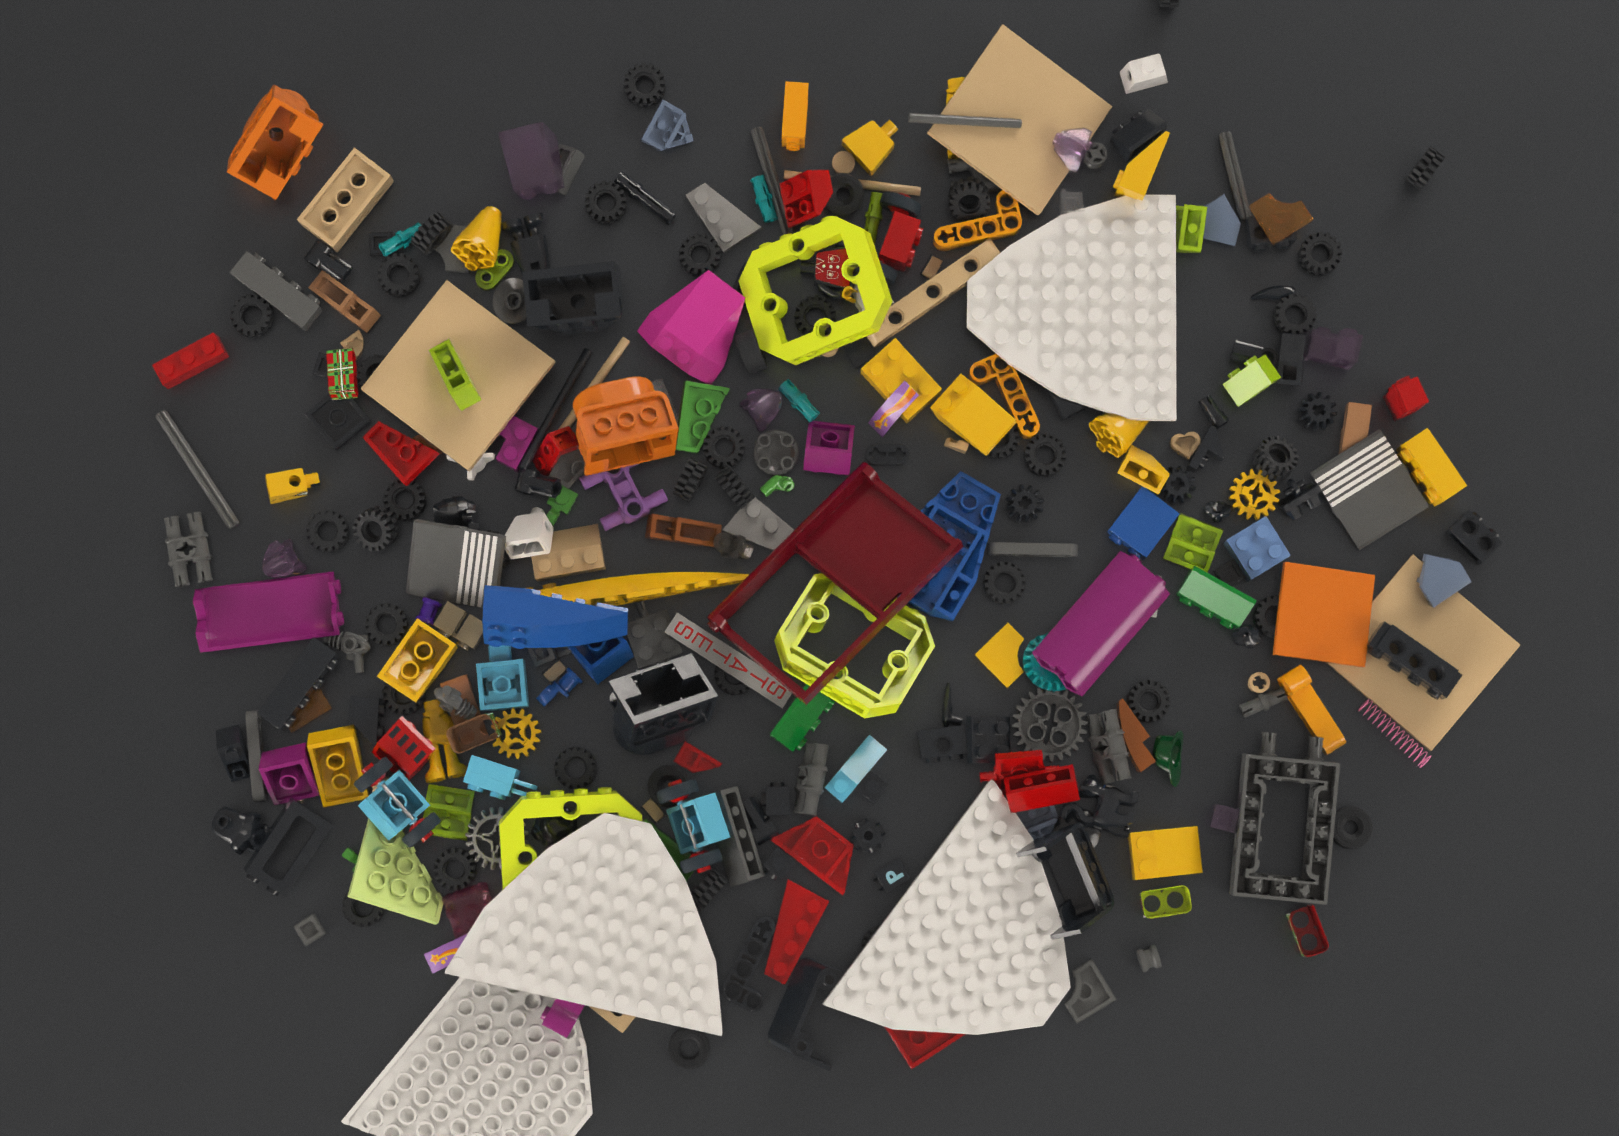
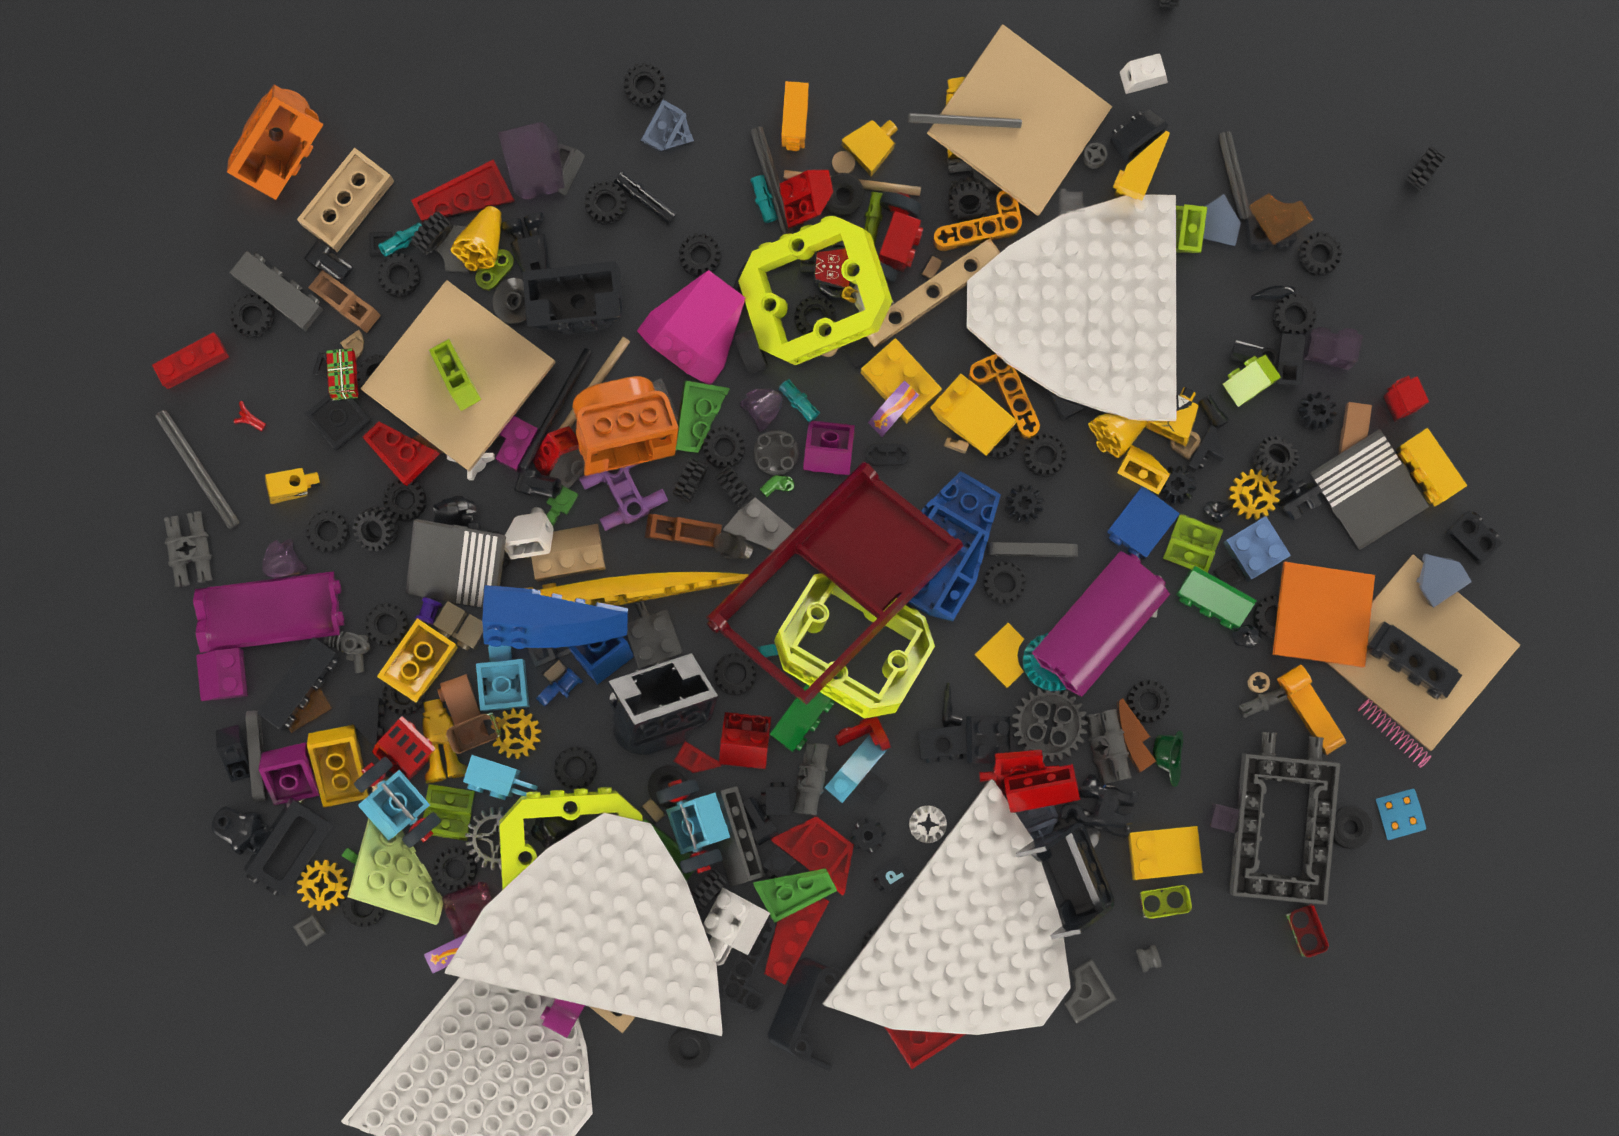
(222, 674): none -> magenta slope
(248, 418): none -> red bar
(324, 873): none -> yellow gear
(451, 700): dark grey piece -> none
(466, 193): none -> red wing
(721, 218): light grey wing -> none
(727, 659): light grey tile -> none
(733, 924): none -> white brick
(745, 740): none -> red slope
(769, 651): none -> teal piece
(794, 892): none -> bright green wing
(865, 726): none -> red bracket
(920, 816): none -> white gear
(1072, 146): brick -> none
(1186, 414): none -> yellow torso
(1401, 814): none -> dark azure sticker

